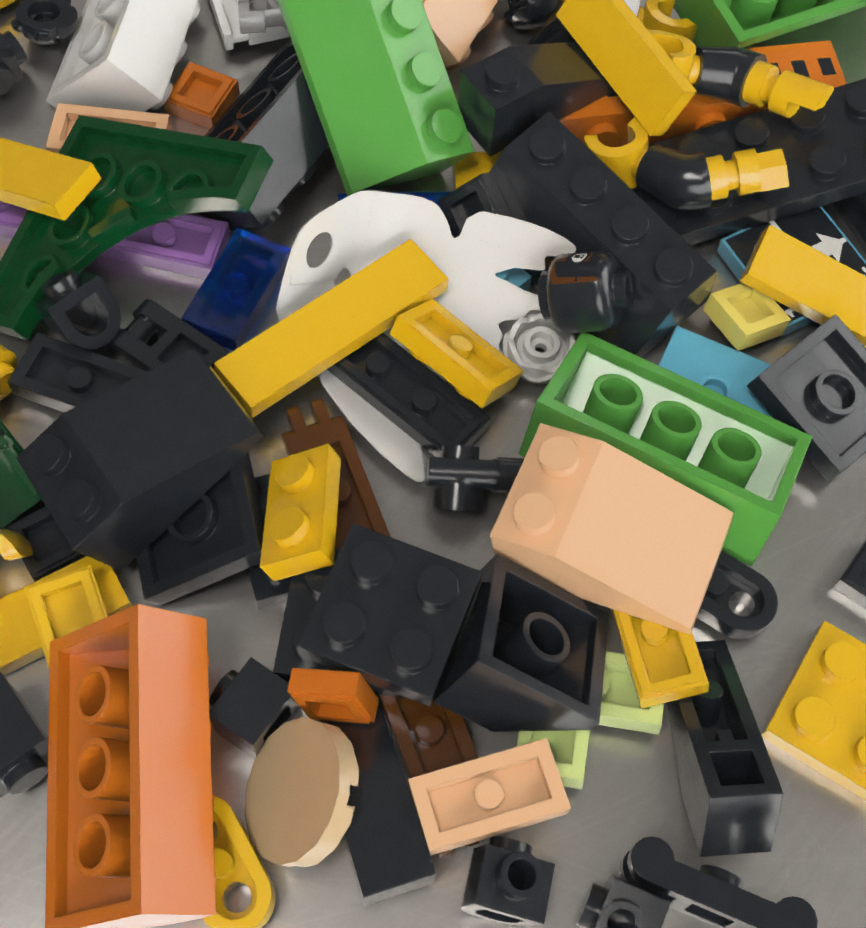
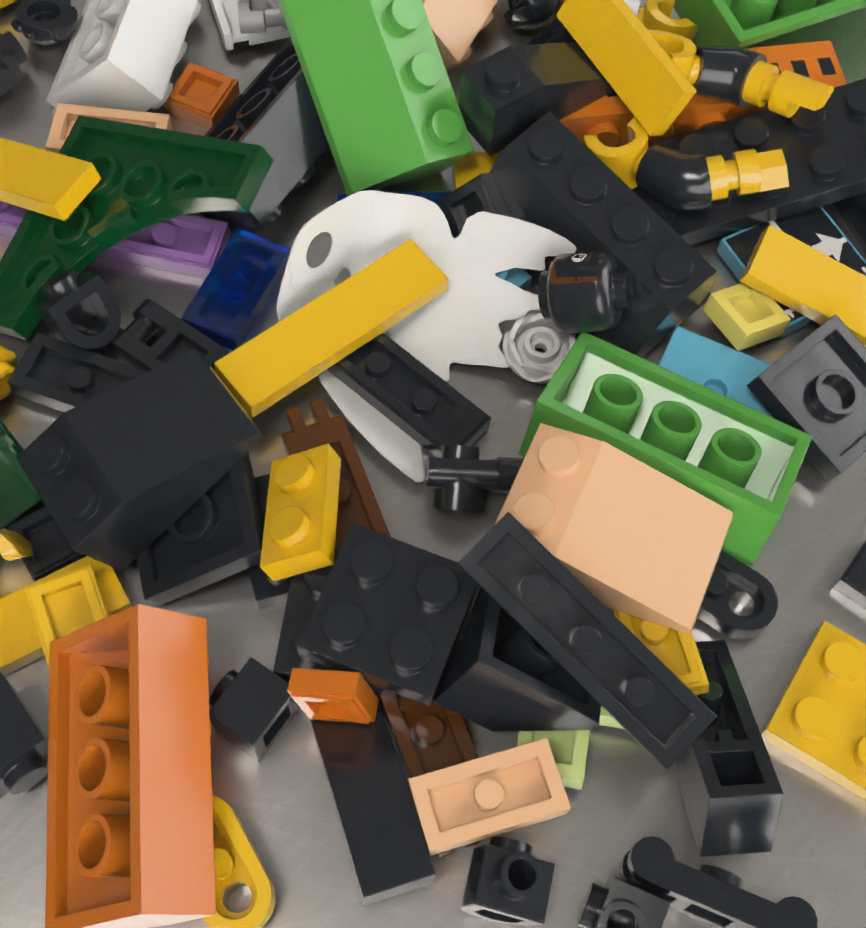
(300, 793): tan tile -> none
(456, 353): yellow plate -> none
(587, 640): none -> black plate

